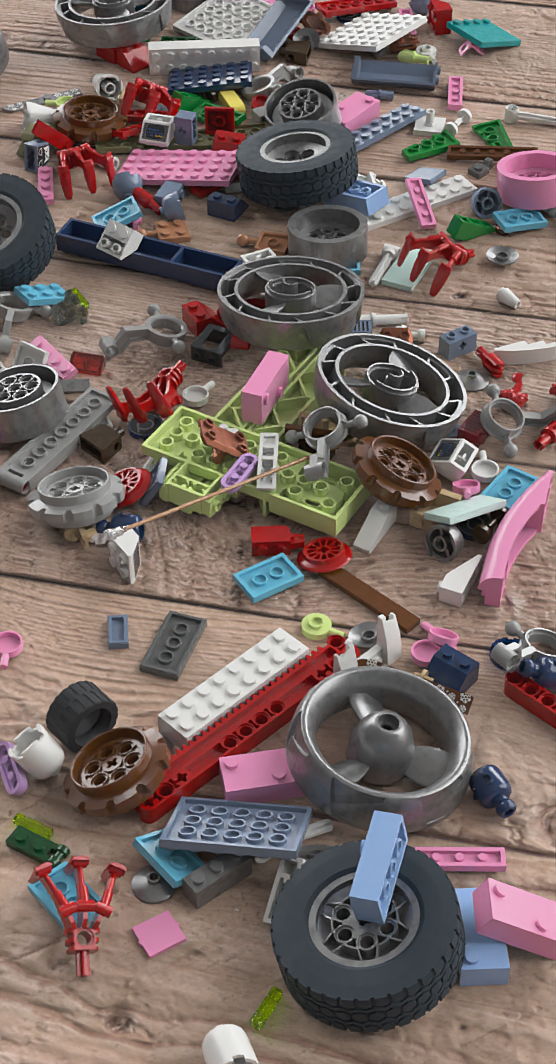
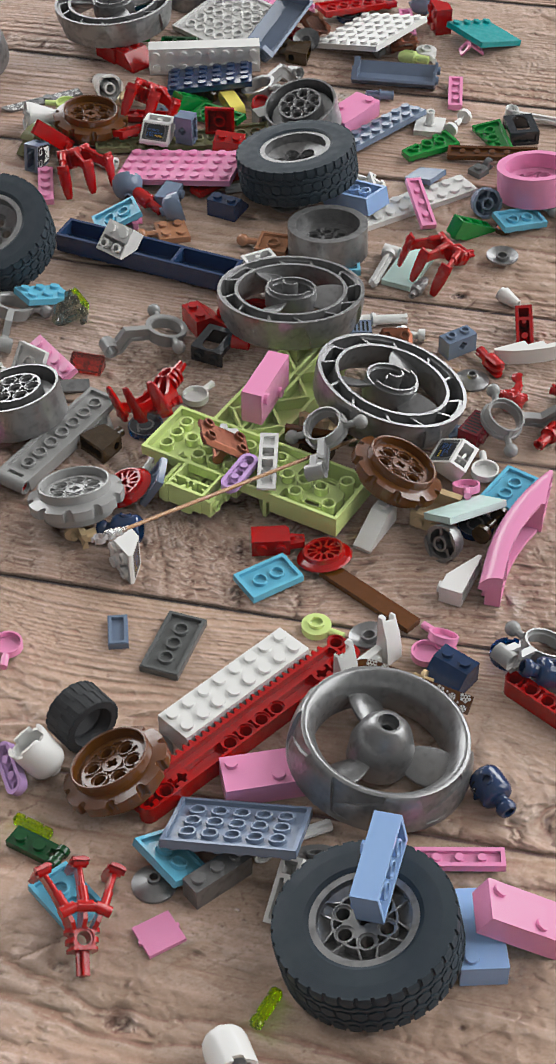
(418, 287): none -> flat silver piece
(524, 136): none -> black panel
(524, 323): none -> red slope

